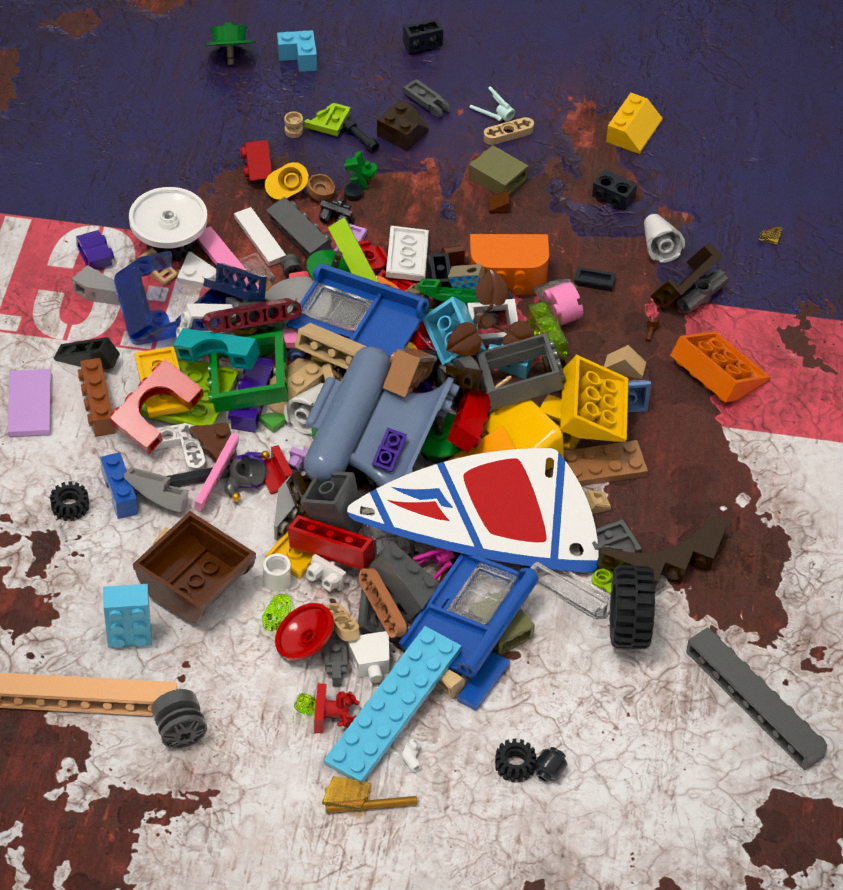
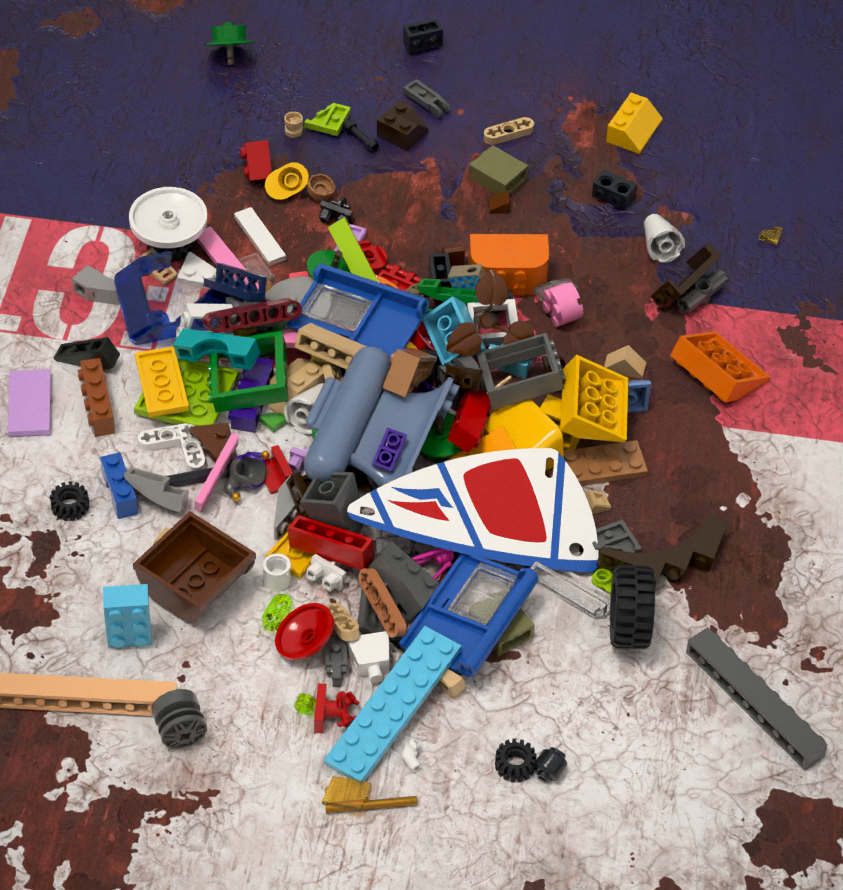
(94, 250): dark purple brick -> none
(163, 380): arch -> none
(290, 264): dark grey wheel -> none
(295, 353): medium blue plate -> none
(298, 228): dark grey brick -> none
(299, 47): medium azure brick -> none
(353, 192): black tile -> none
(363, 170): green hips -> none
(407, 253): white tile -> none
(484, 681): blue tile -> none
(504, 111): light aqua plant -> none
(543, 321): clear neon green arch -> none
(595, 279): black tile -> none
(652, 326): reddish brown hand -> none

